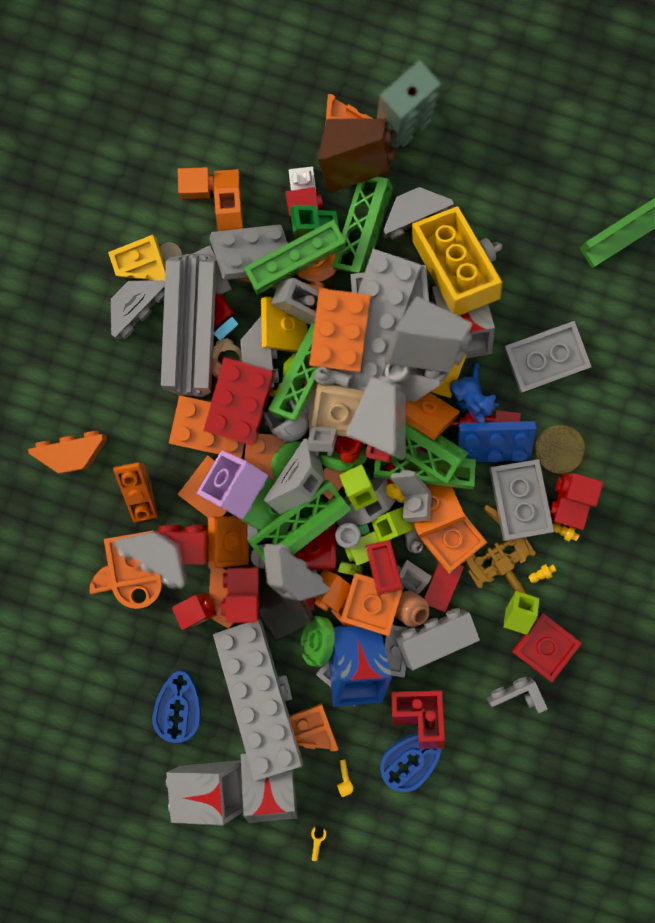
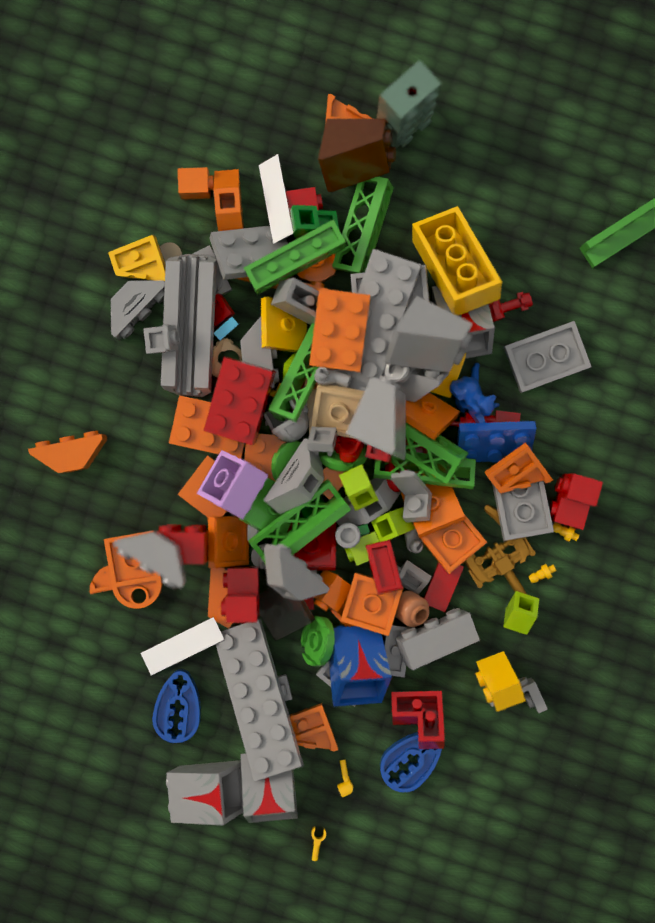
(137, 491): orange slope -> none
(161, 339): none -> light grey bracket
(182, 646): none -> white sticker
(194, 611): red brick -> none
(275, 199): none -> white sticker
(302, 178): white tile -> none
(349, 568): lime tile -> none
(395, 493): yellow piece -> none
(414, 207): light grey slope -> none
(490, 248): light grey tile -> none
(498, 309): none -> red bar
(500, 681): none -> yellow brick
(517, 470): none -> orange wing
(546, 647): red plate -> none
(559, 449): clear yellow tile -> none

